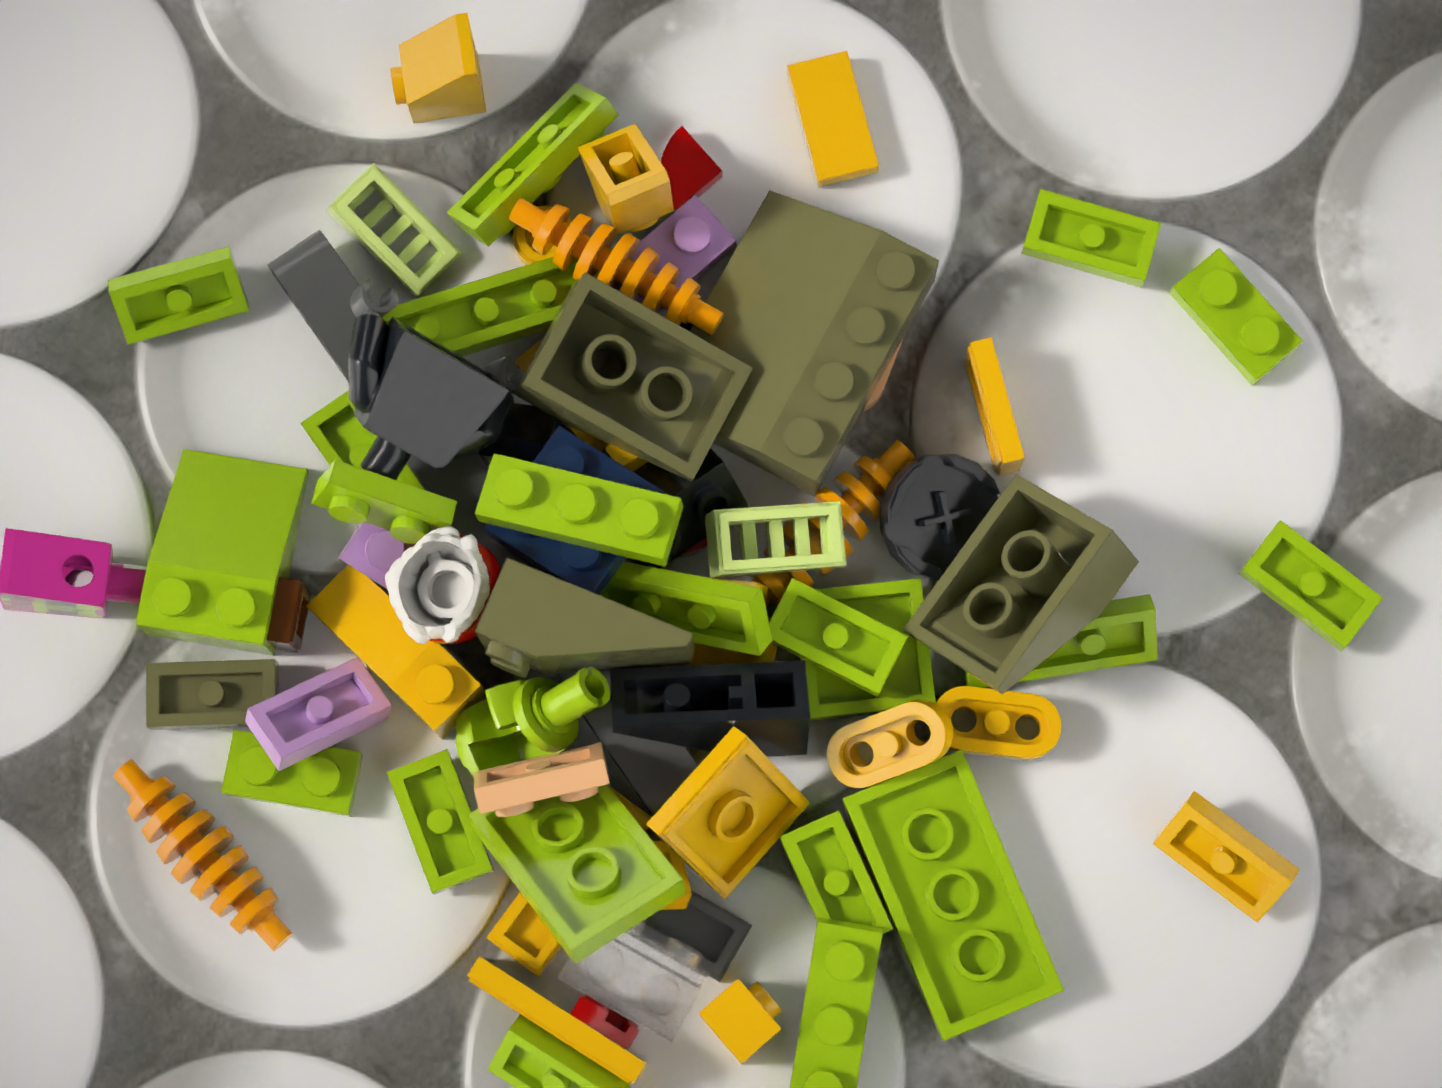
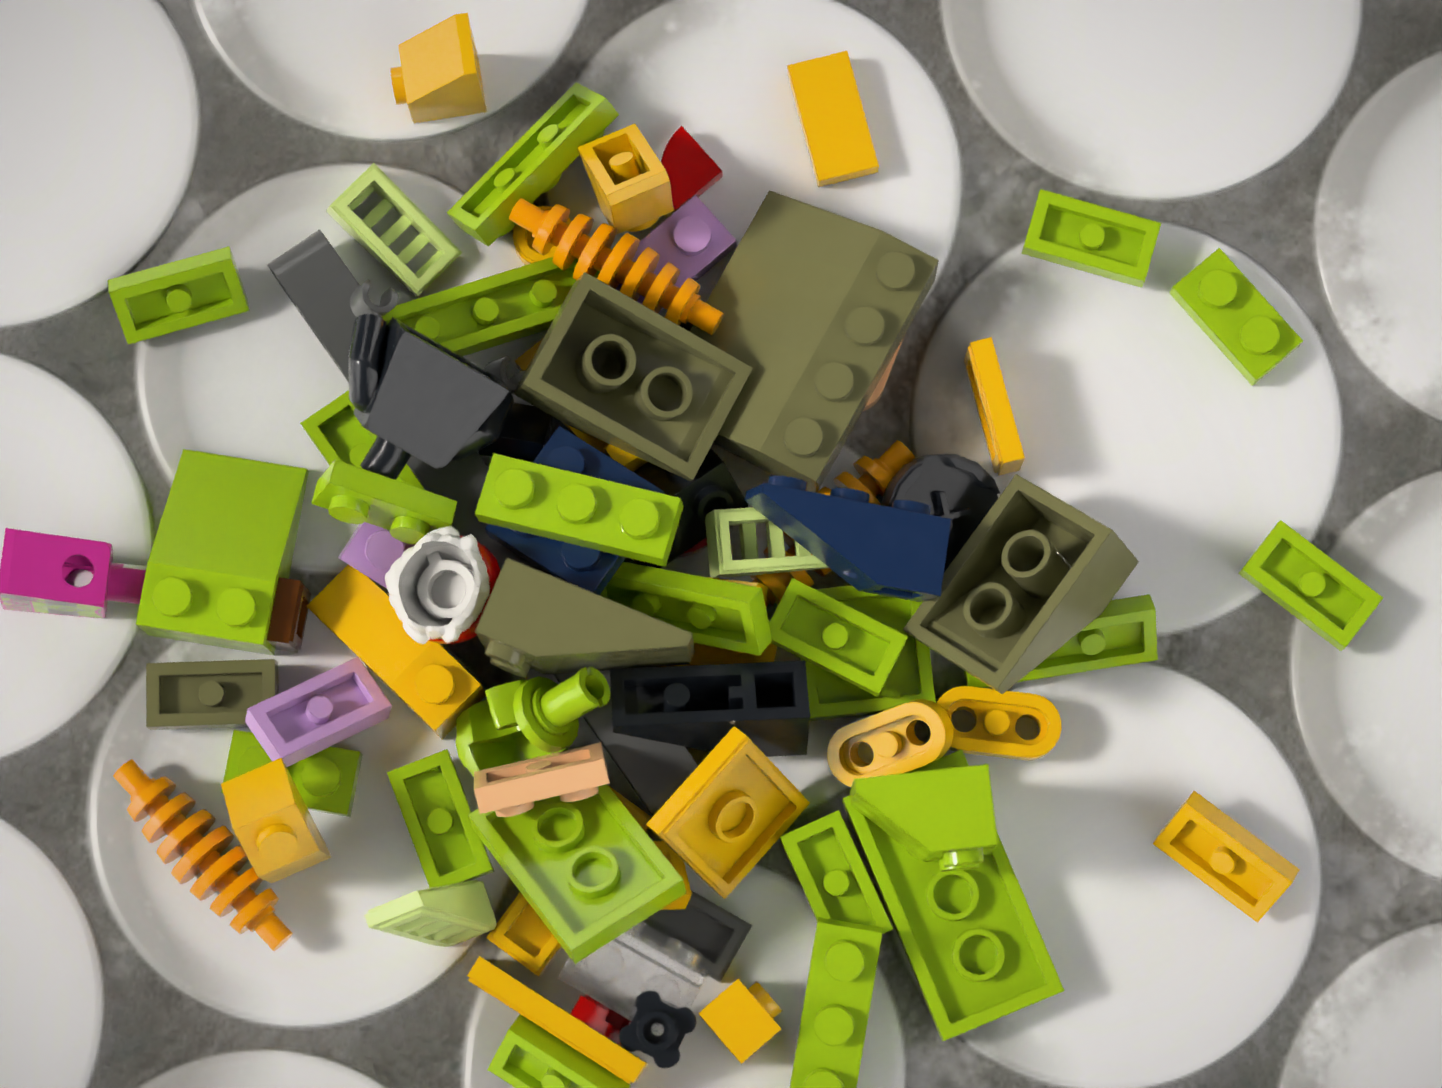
(273, 822): none -> yellow slope
(437, 914): none -> yellowish green slope
(639, 1033): none -> black plate
(867, 544): none -> dark blue slope
(933, 813): none -> lime slope

